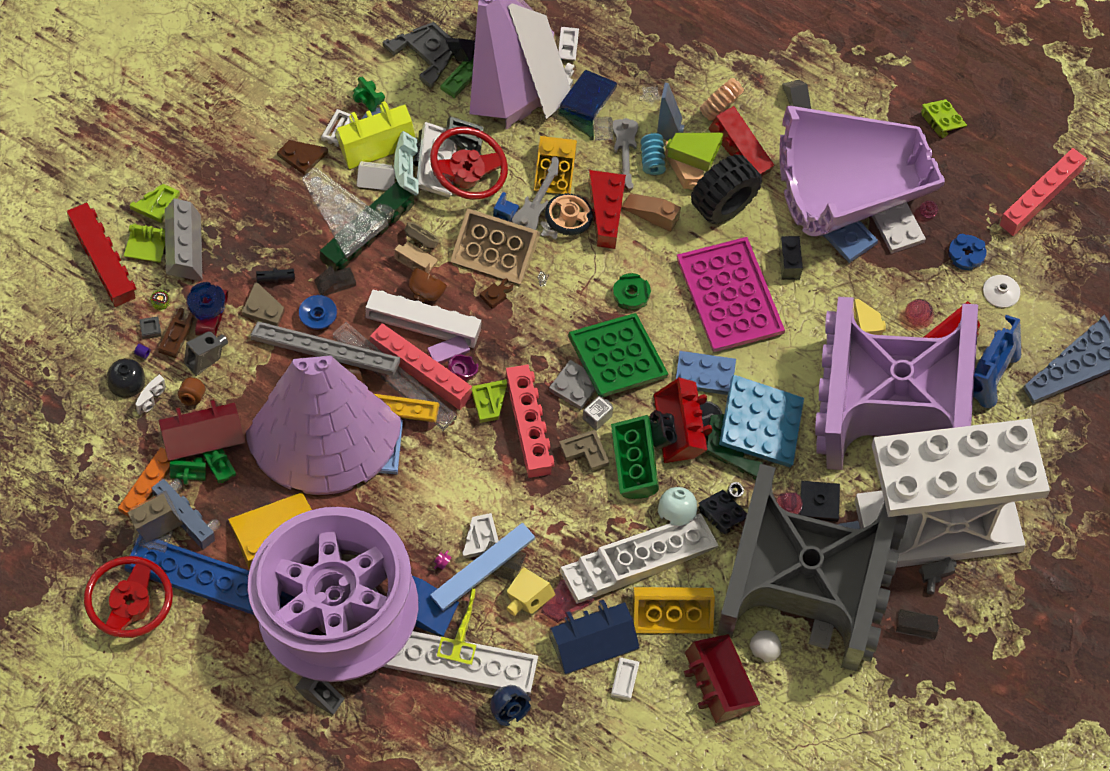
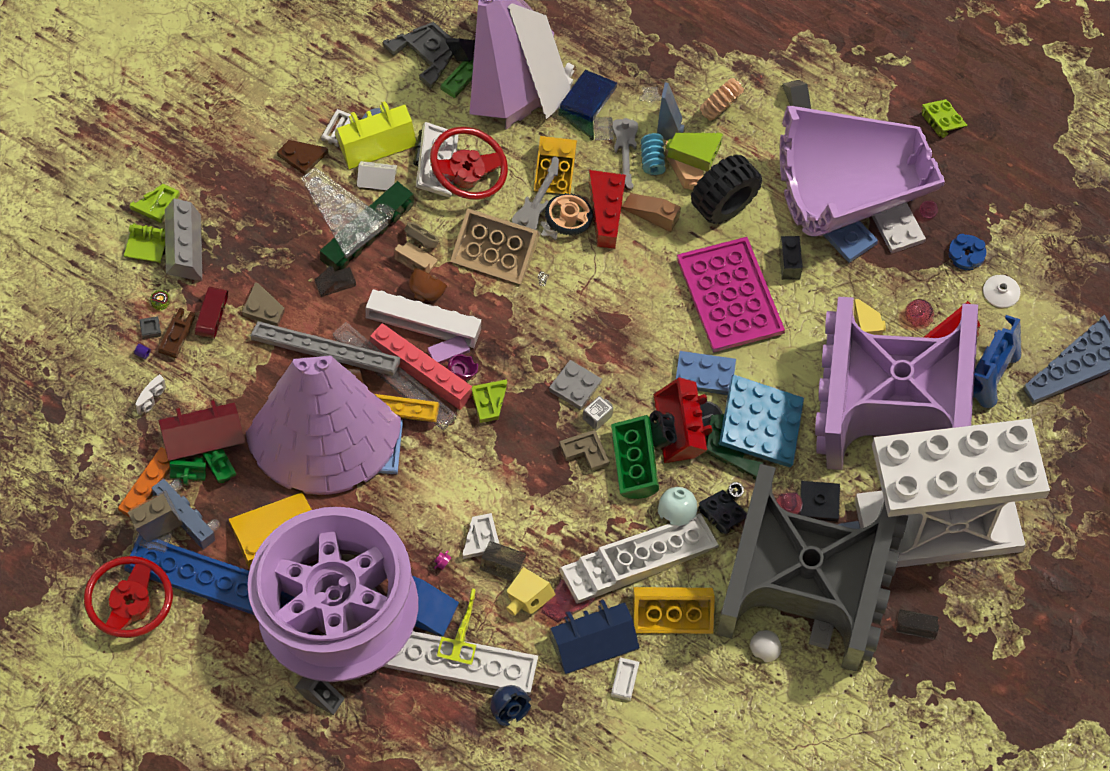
(101, 255): red brick -> none
(125, 377): black cylinder -> none
(191, 391): dark orange head -> none
(203, 351): dark grey torso -> none
(206, 310): clear blue plate -> none
(275, 275): black pin -> none
(317, 305): blue dish -> none
(366, 94): green hips -> none
(403, 162): light aqua slope -> none
(465, 141): pearl dark grey wing -> none
(482, 567): light blue tile -> none
(496, 294): reddish brown plate -> none
(505, 209): blue panel -> none
(535, 465): coral brick -> none
(568, 43): white slope -> none
(618, 355): green plate -> none
(628, 300): green plate -> none
(720, 678): dark red piece -> none
(740, 140): red wedge -> none
(933, 572): dark grey piece -> none
(1042, 192): coral brick -> none

